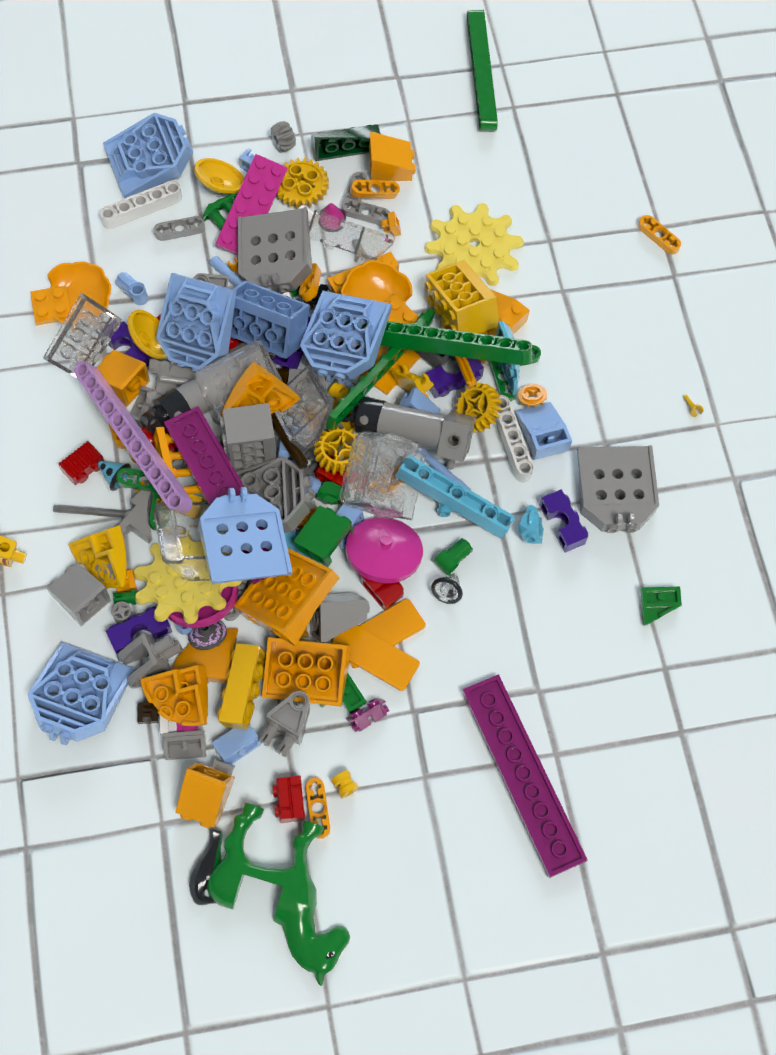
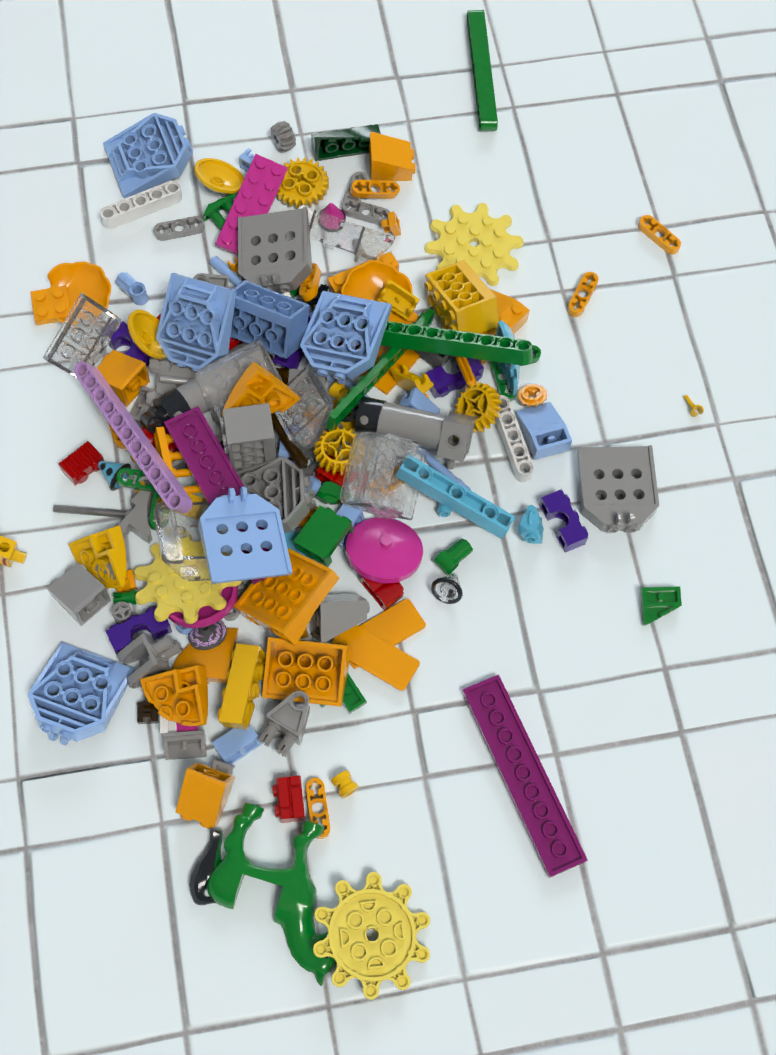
(374, 709): magenta hinge -> none
(395, 930): none -> light yellow plate
(402, 301): none -> yellow hinge
(582, 300): none -> light orange beam

